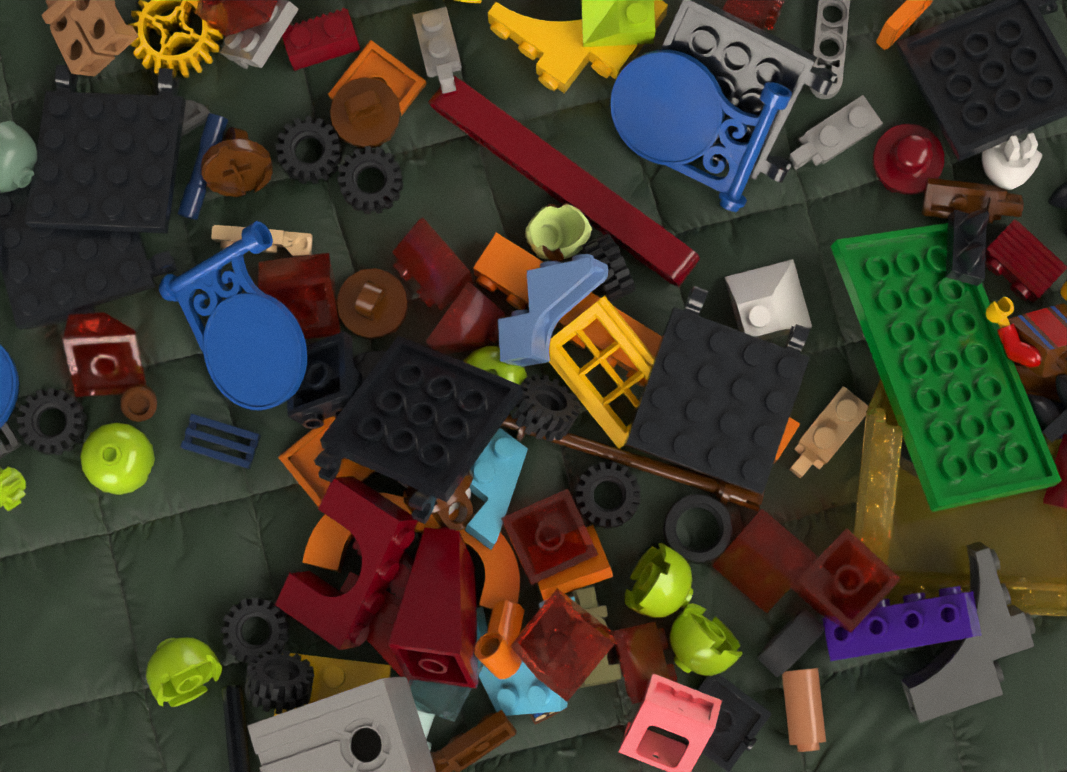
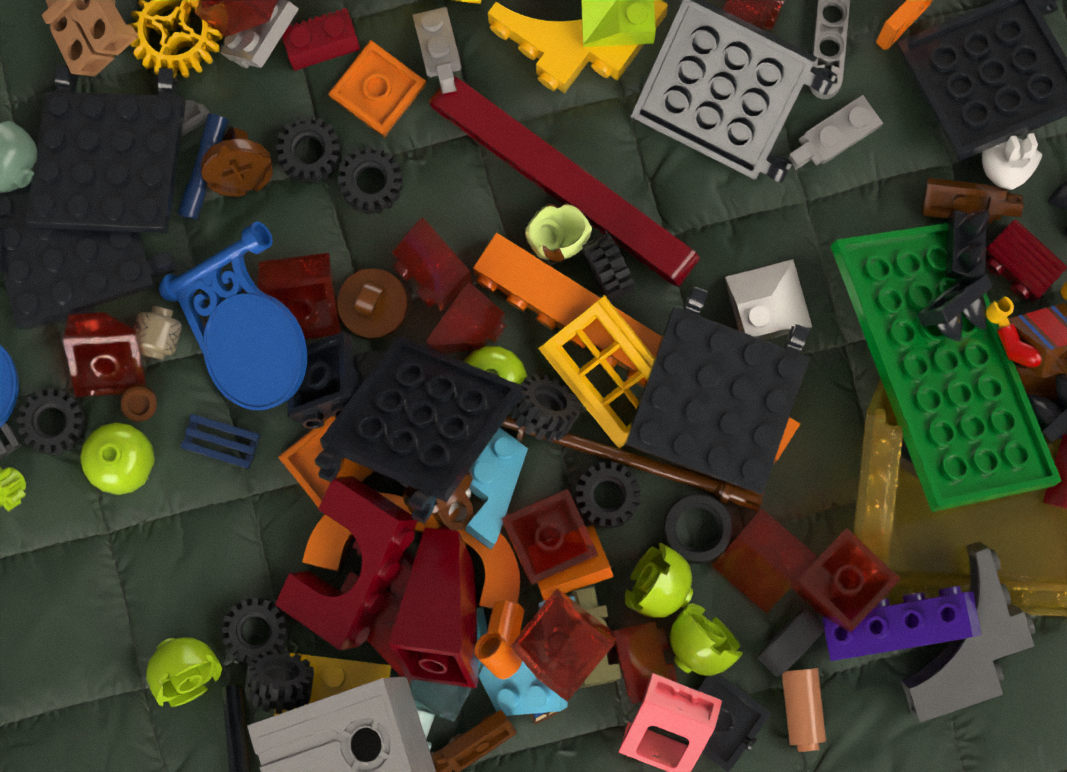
(157, 332): none -> dark tan head
(296, 243): tan hinge -> none
(365, 113): reddish brown tile -> none
(551, 294): medium blue arch -> none
(674, 113): blue piece -> none
(829, 431): tan hinge -> none
(907, 158): dark red plate -> none
(963, 297): none -> black tile

